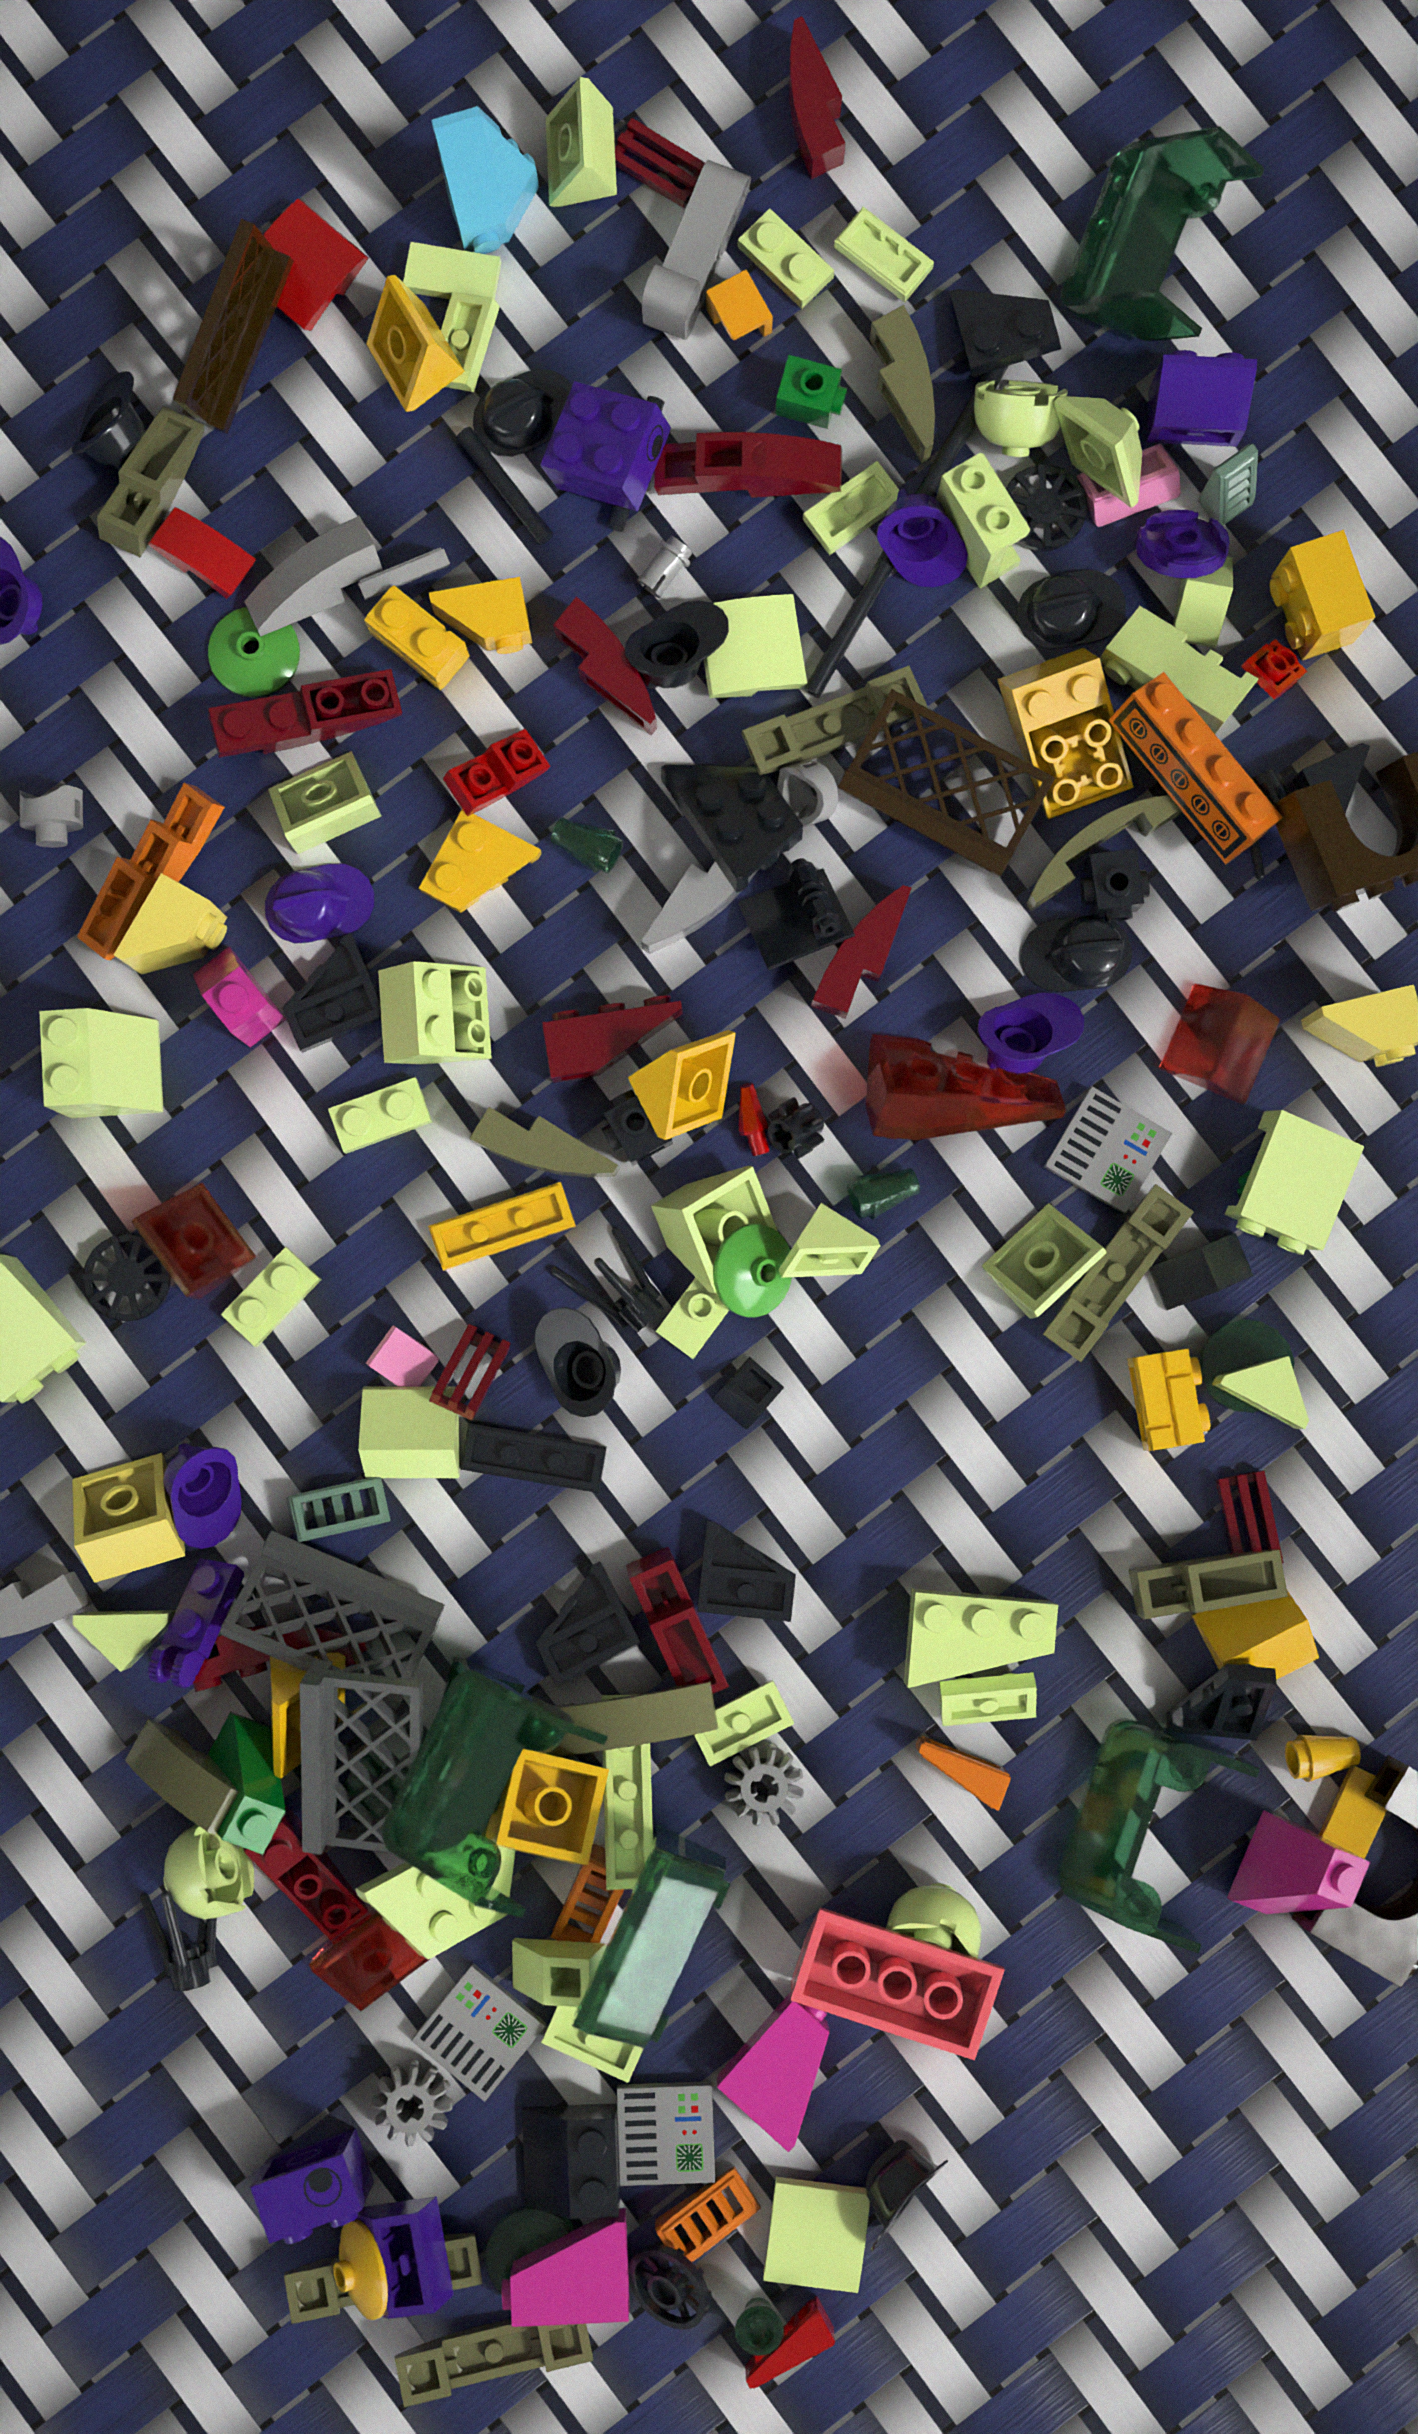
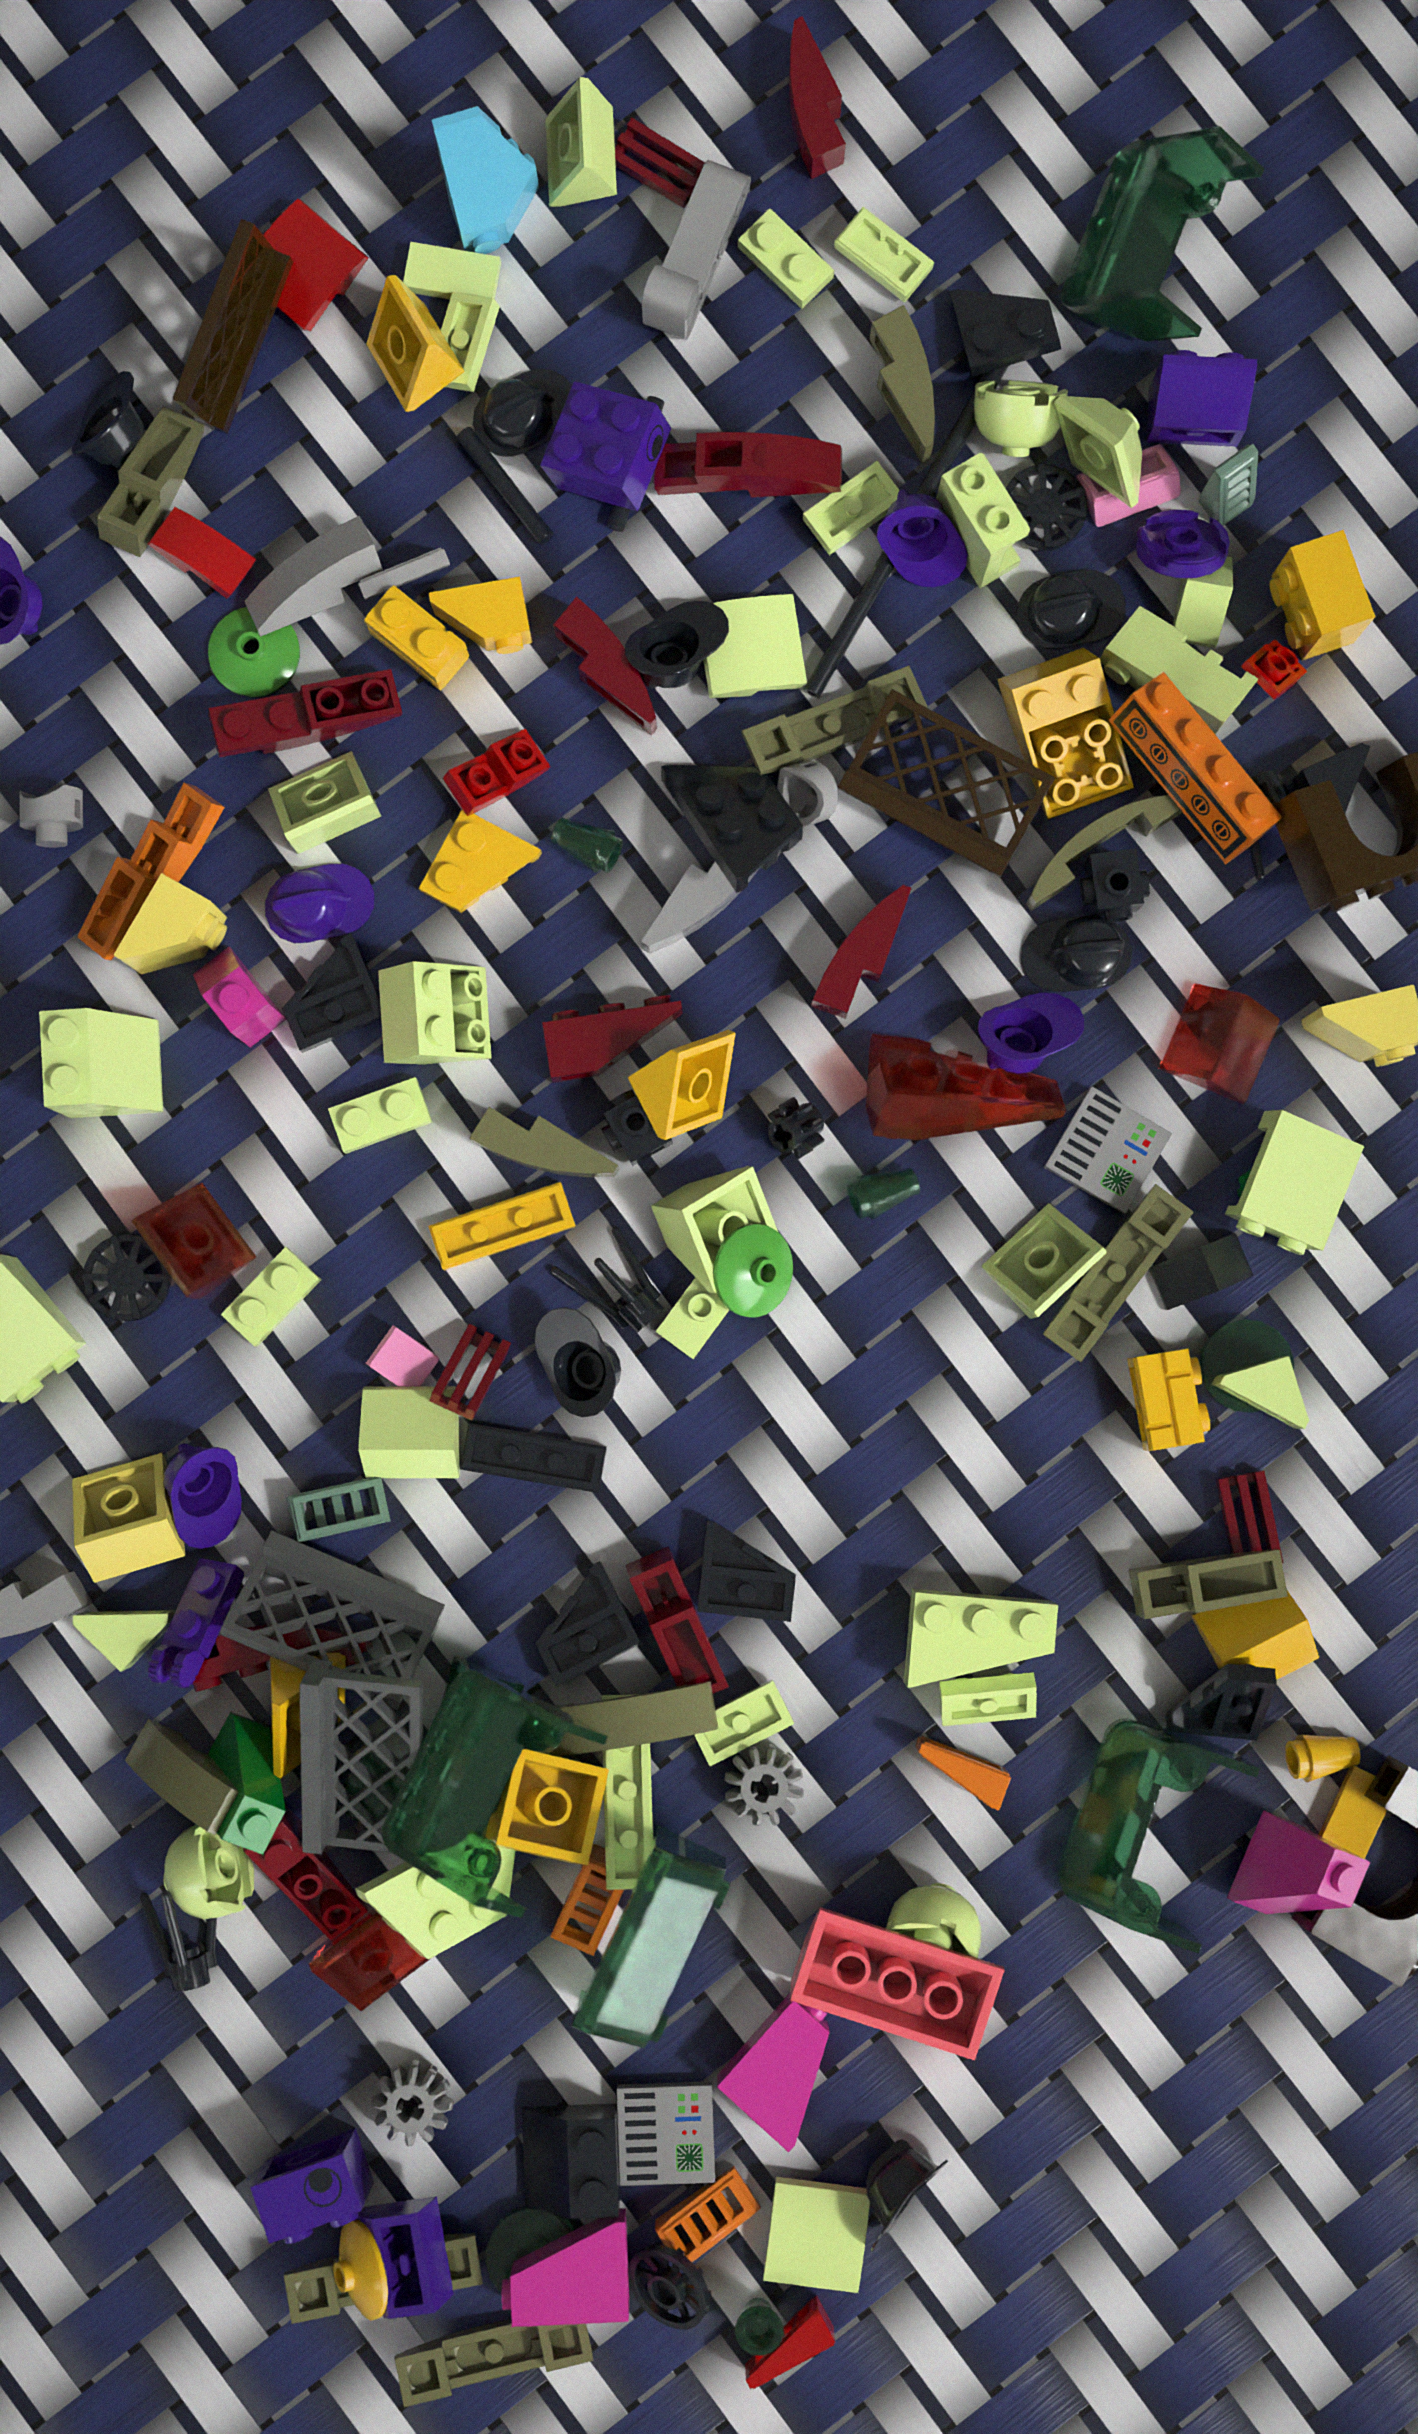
(478, 2032): light grey tile -> none
(554, 1970): yellowish green slope -> none
(604, 2054): yellowish green plate -> none
(665, 566): light grey pin -> none
(739, 306): light orange panel -> none
(748, 1393): black slope -> none
(752, 1120): red bar -> none
(796, 916): black hinge -> none
(810, 392): green brick -> none
(829, 1247): yellowish green slope -> none

